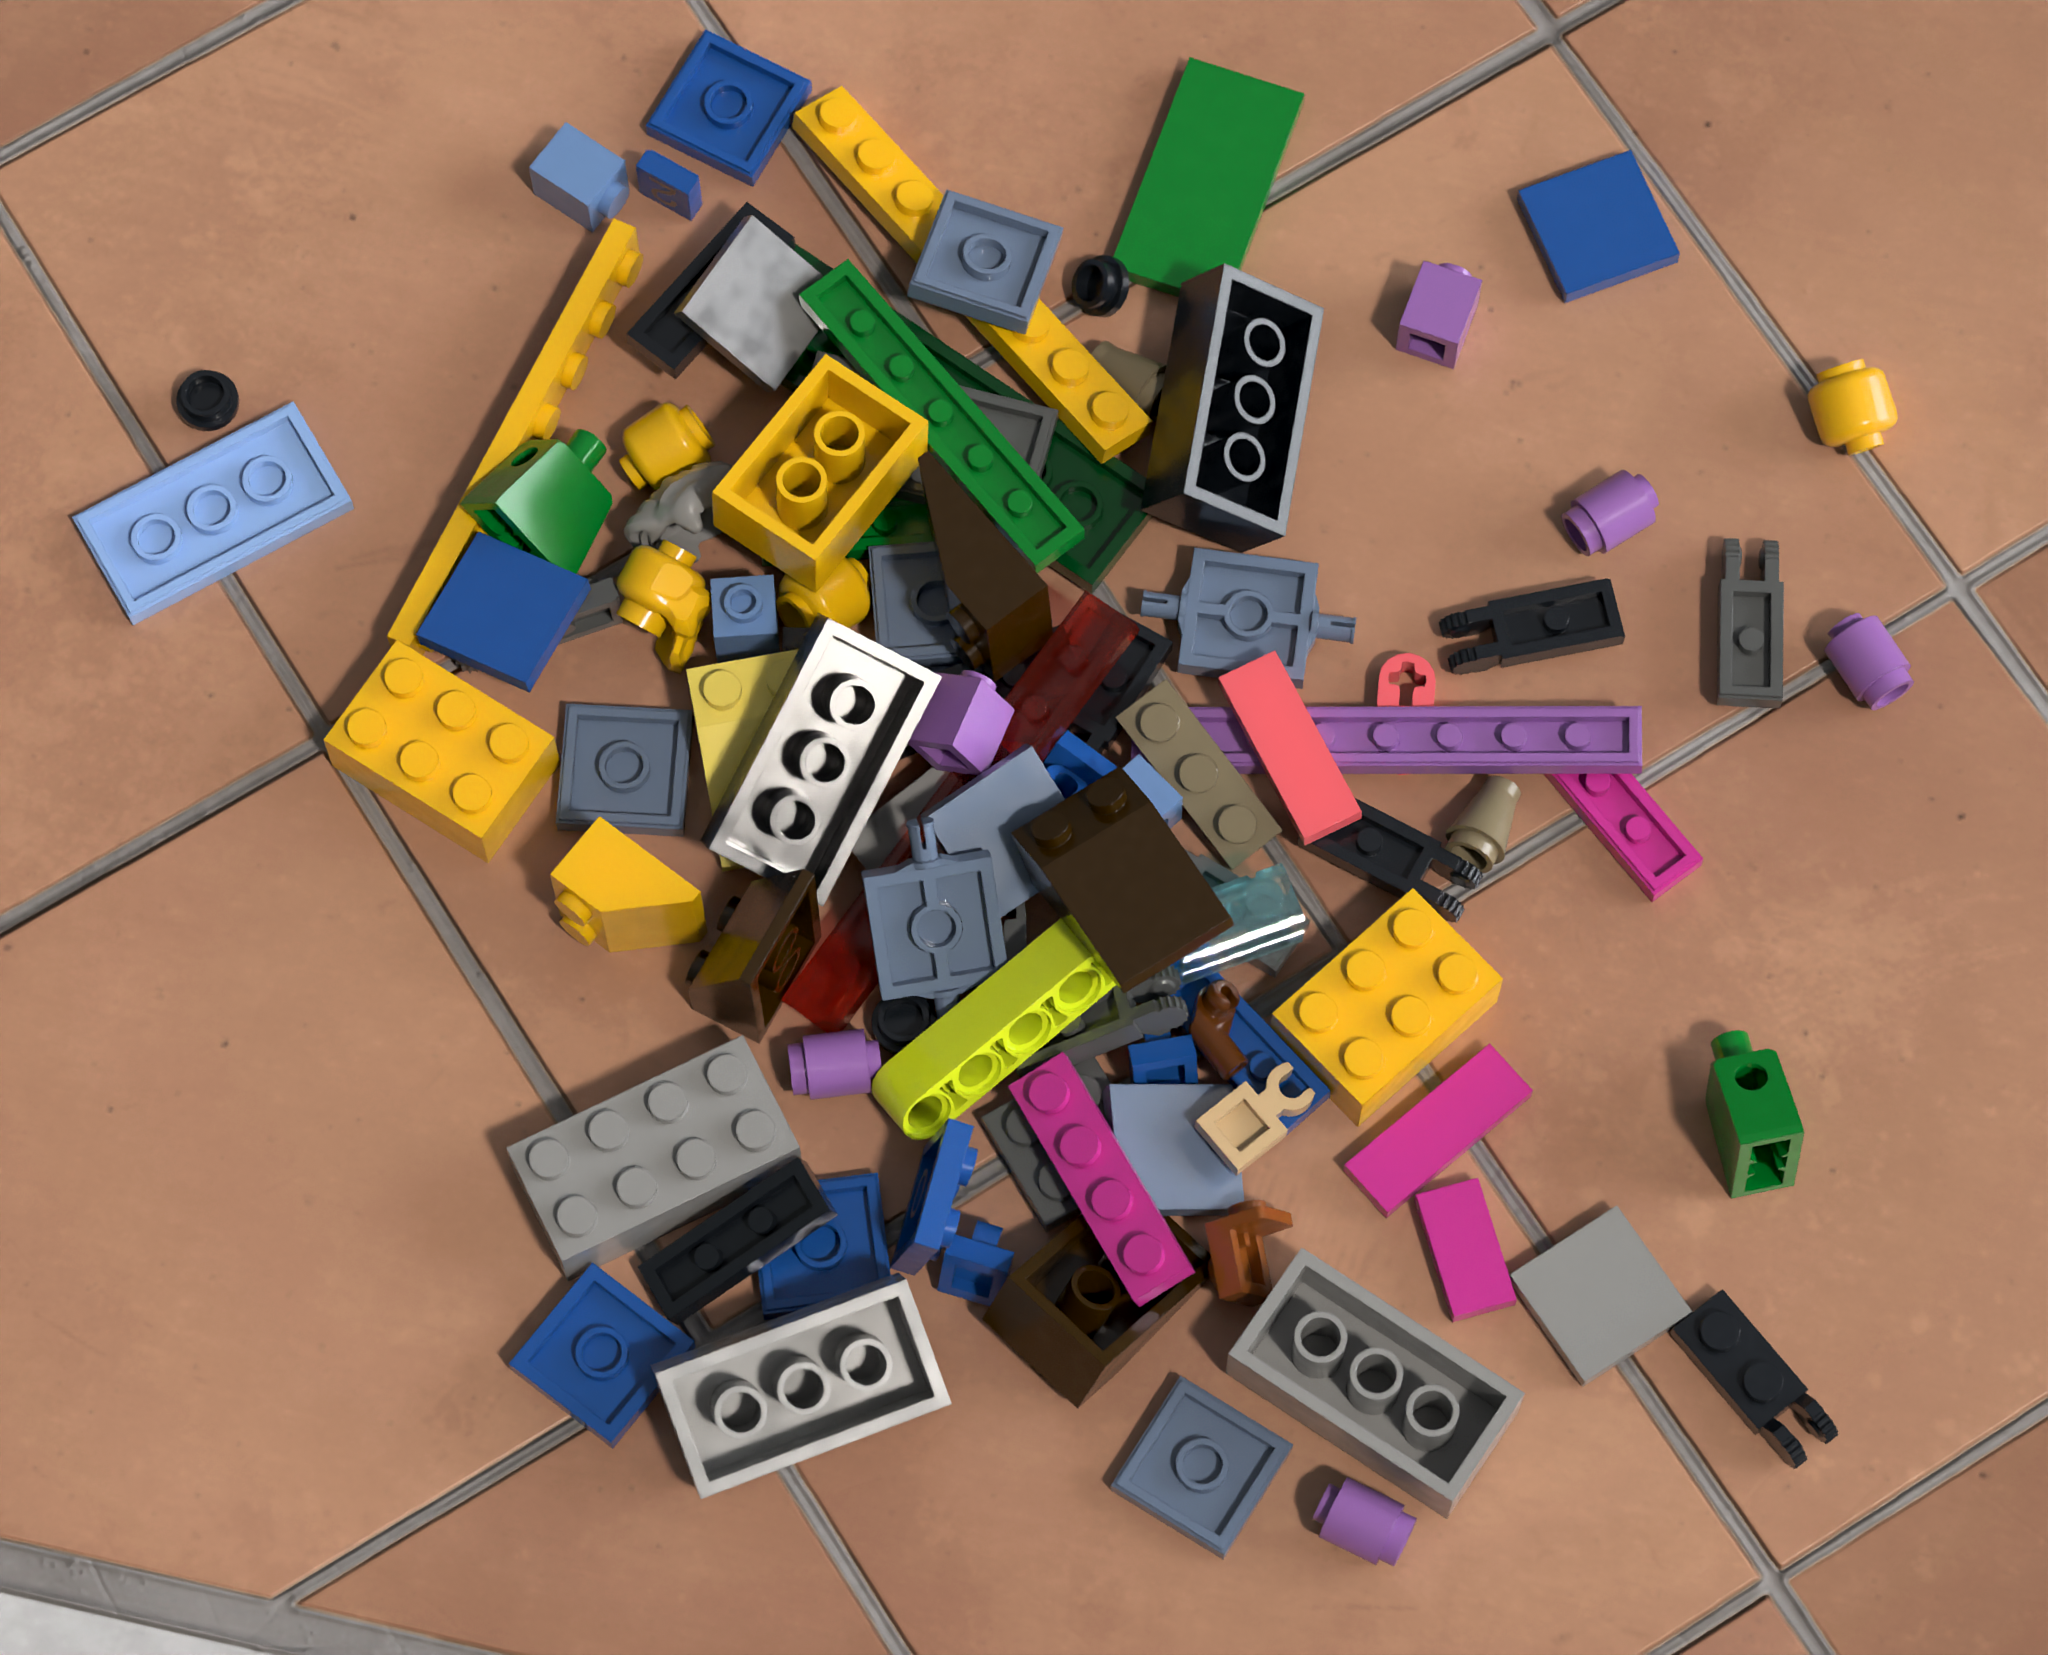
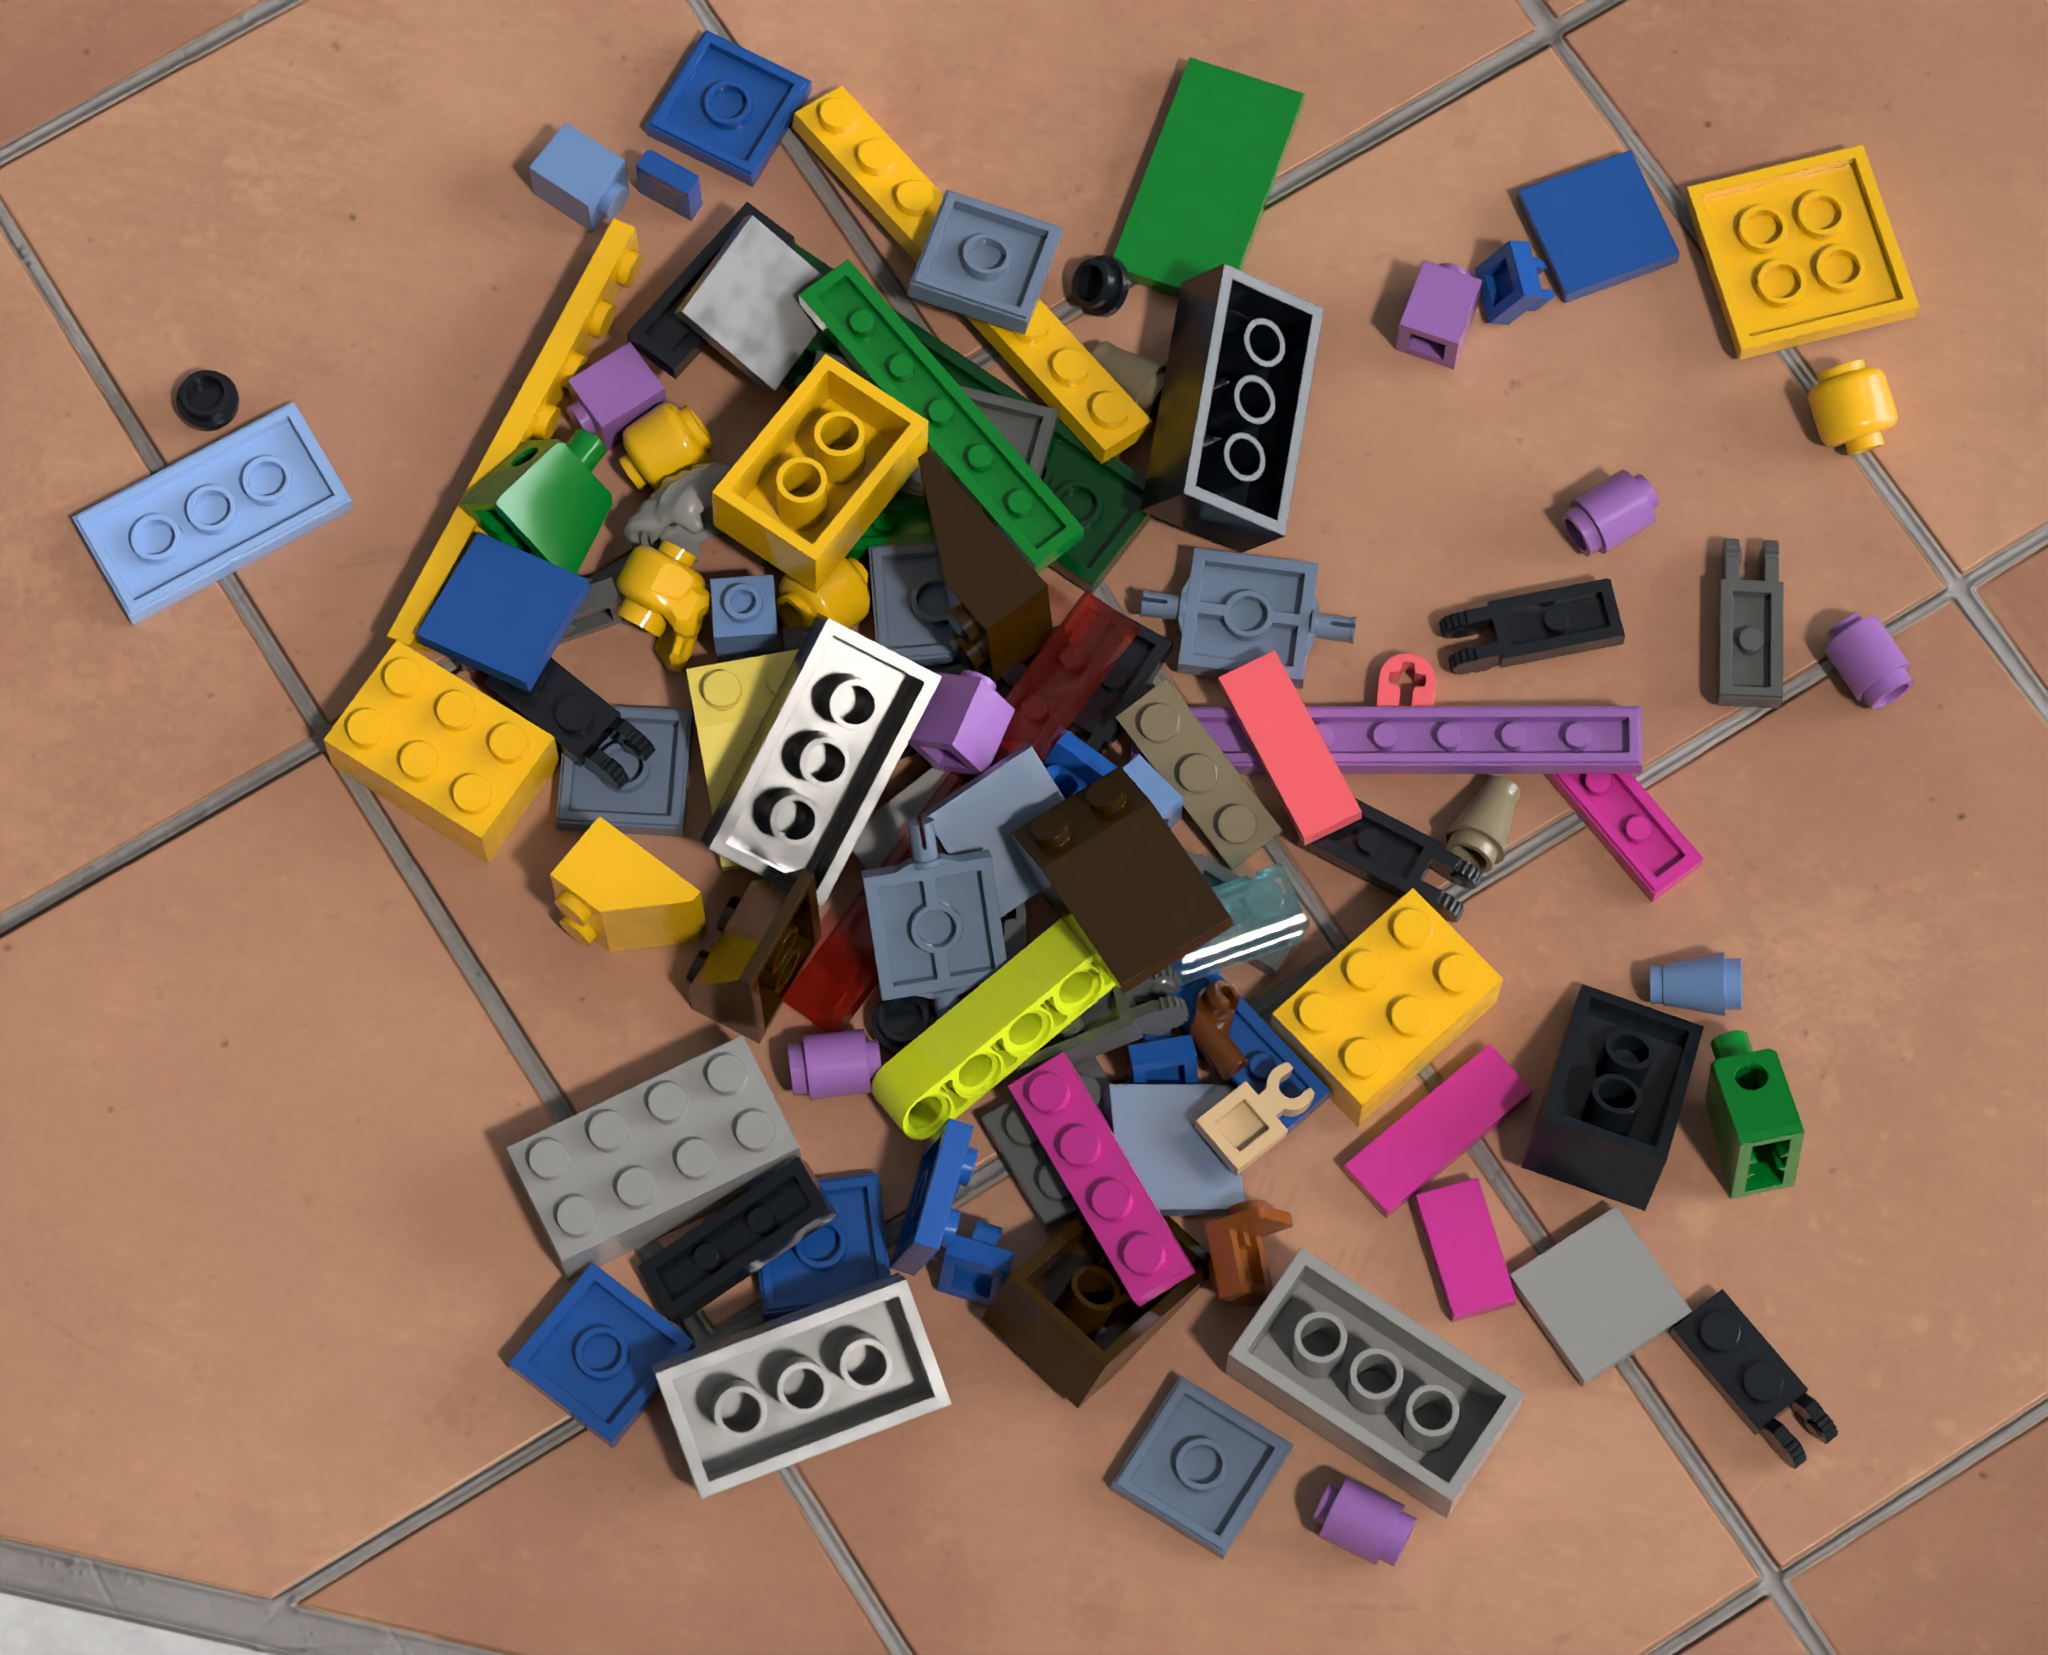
(575, 718): none -> black hinge
(613, 395): none -> medium lavender brick
(1512, 283): none -> blue tile
(1613, 1098): none -> black slope
(1699, 984): none -> medium blue cone
(1801, 252): none -> yellow plate

